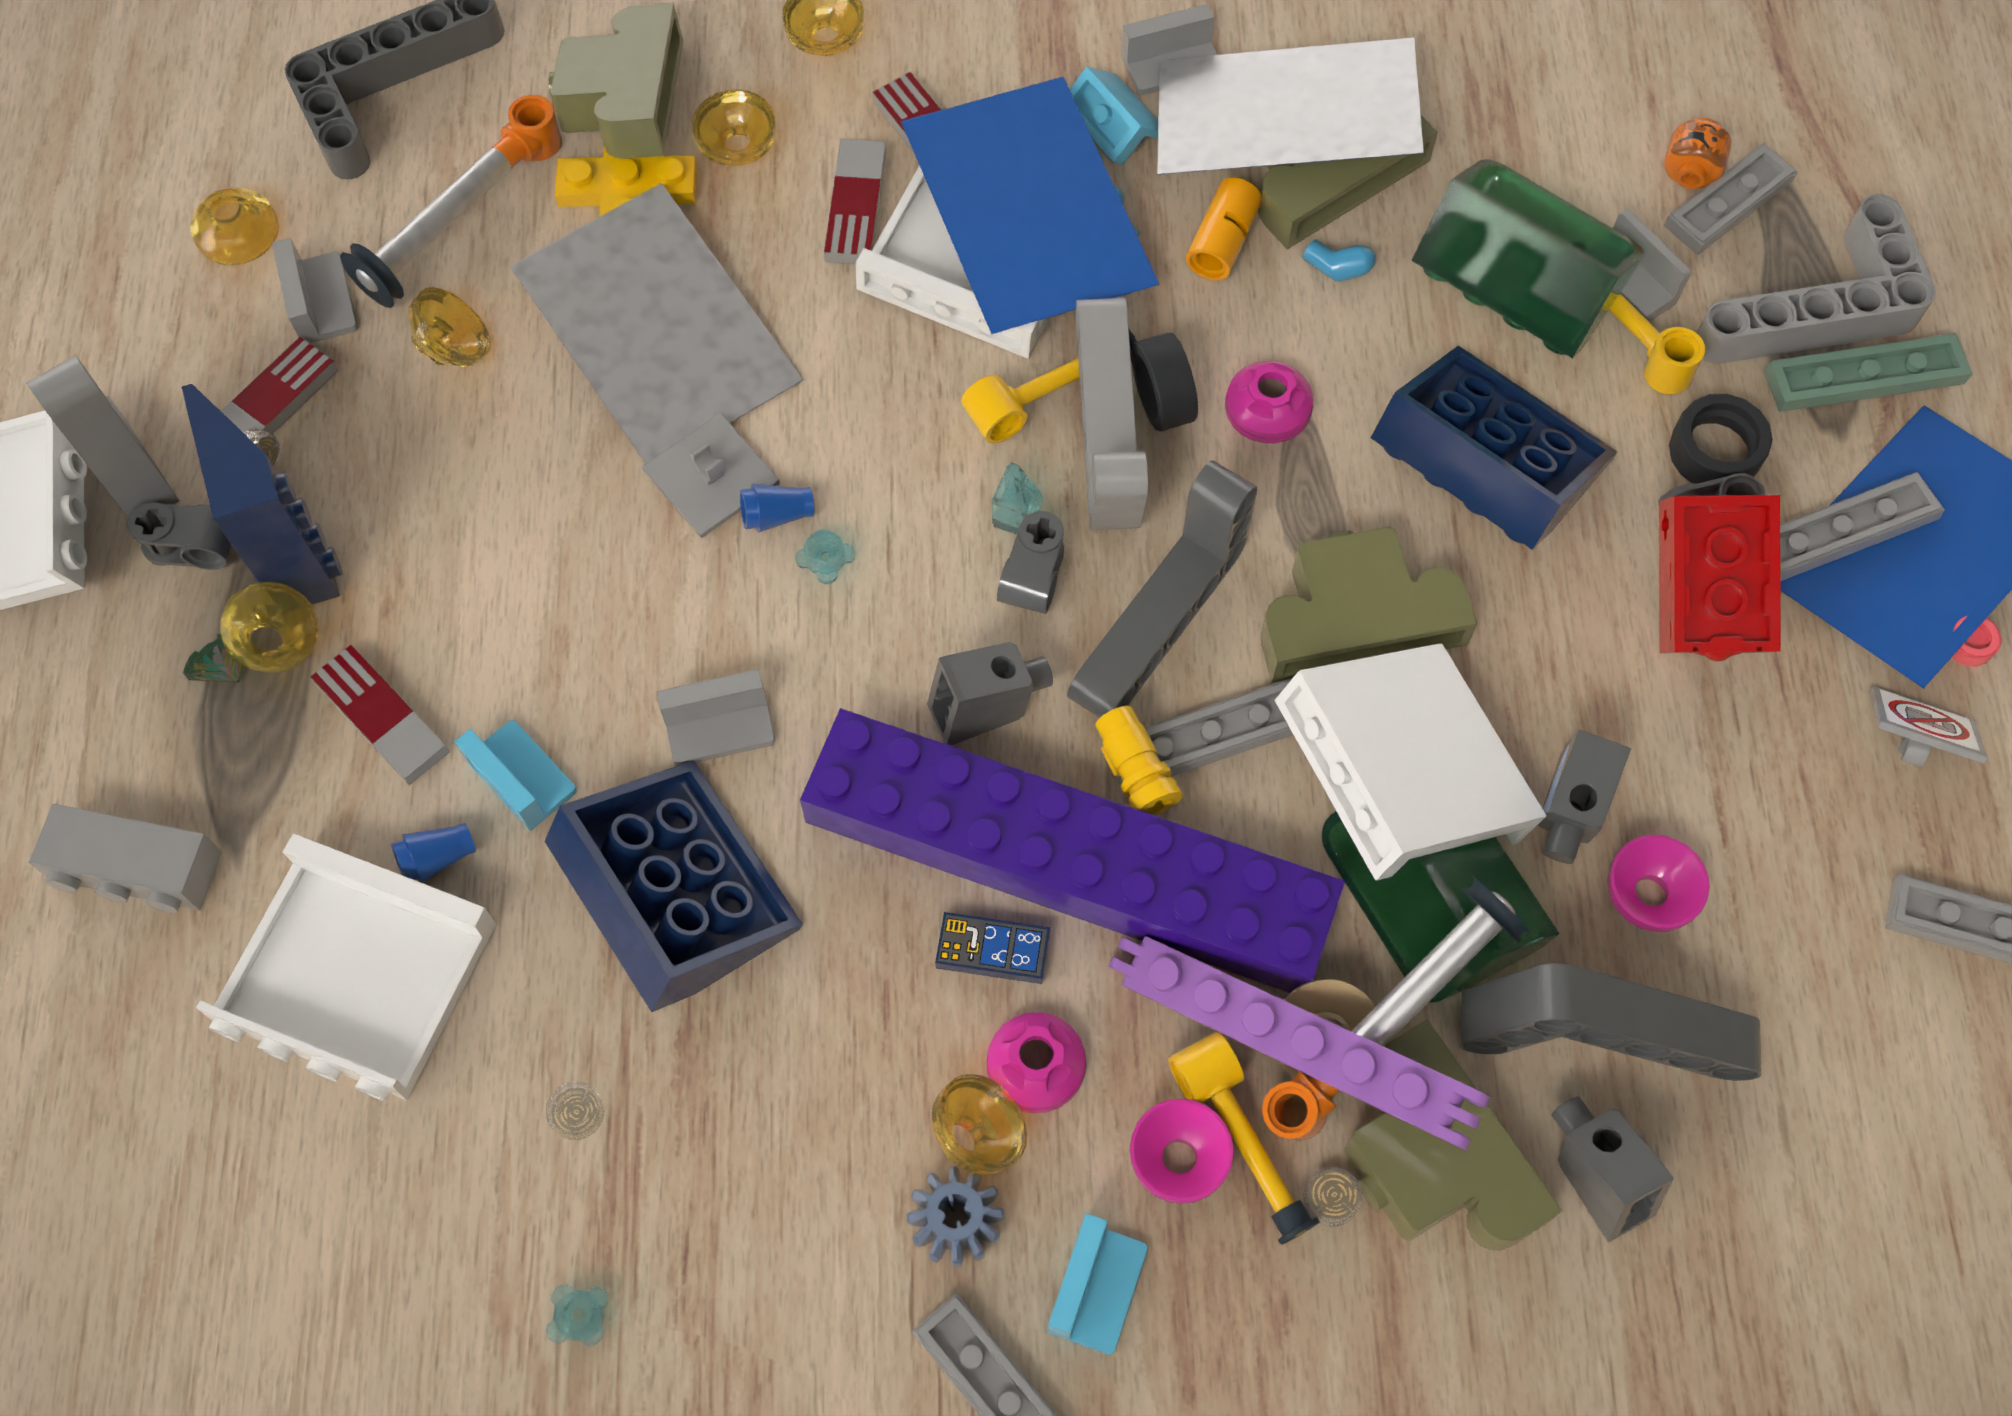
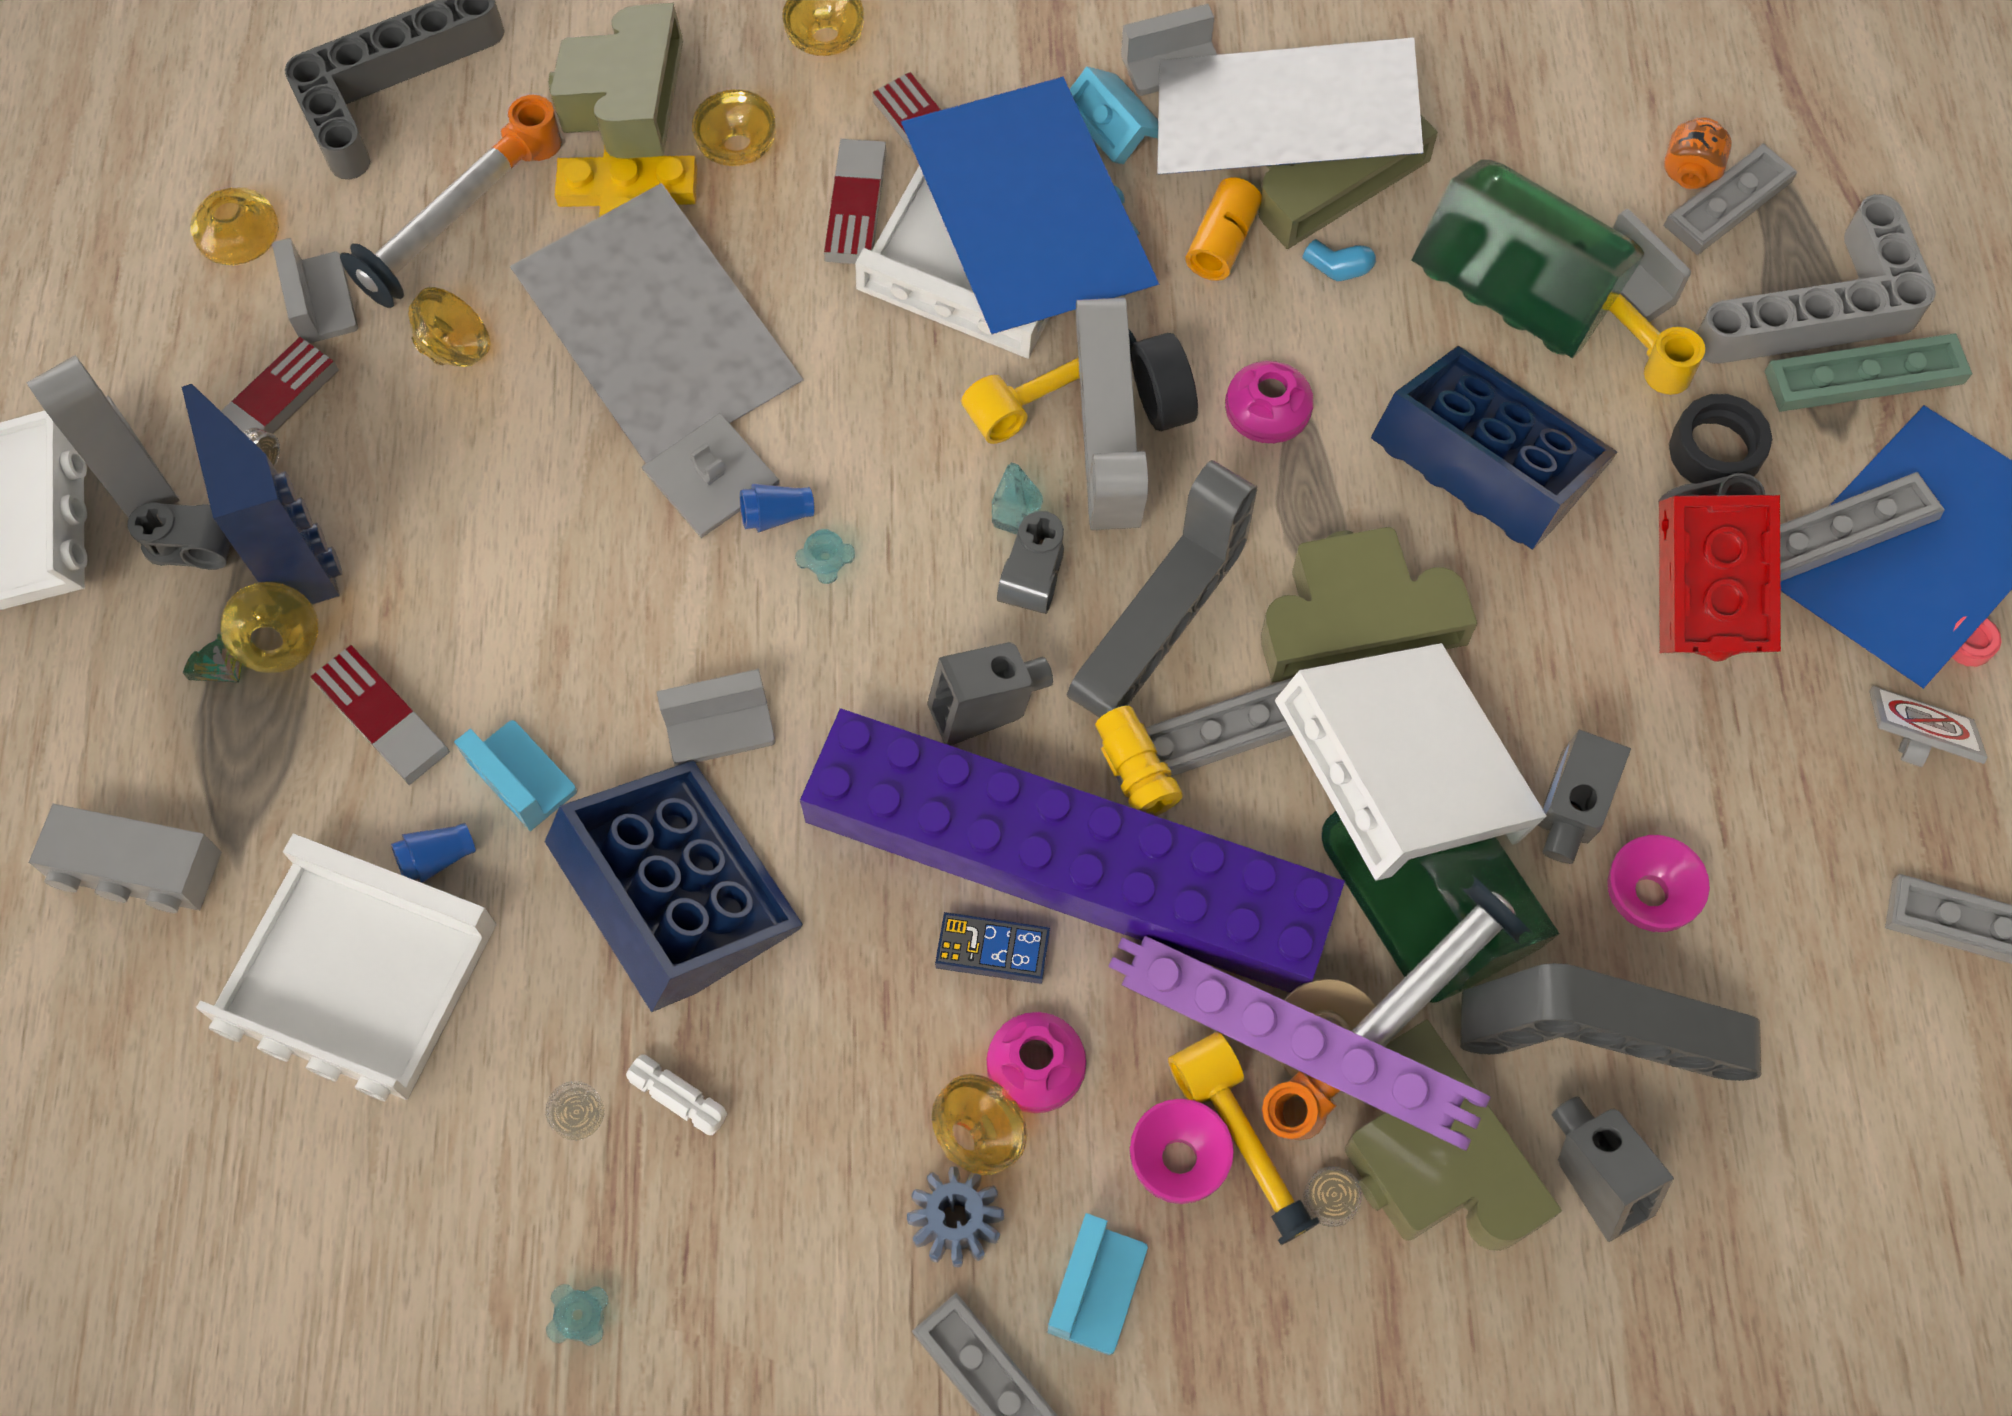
(676, 1094): none -> white axle

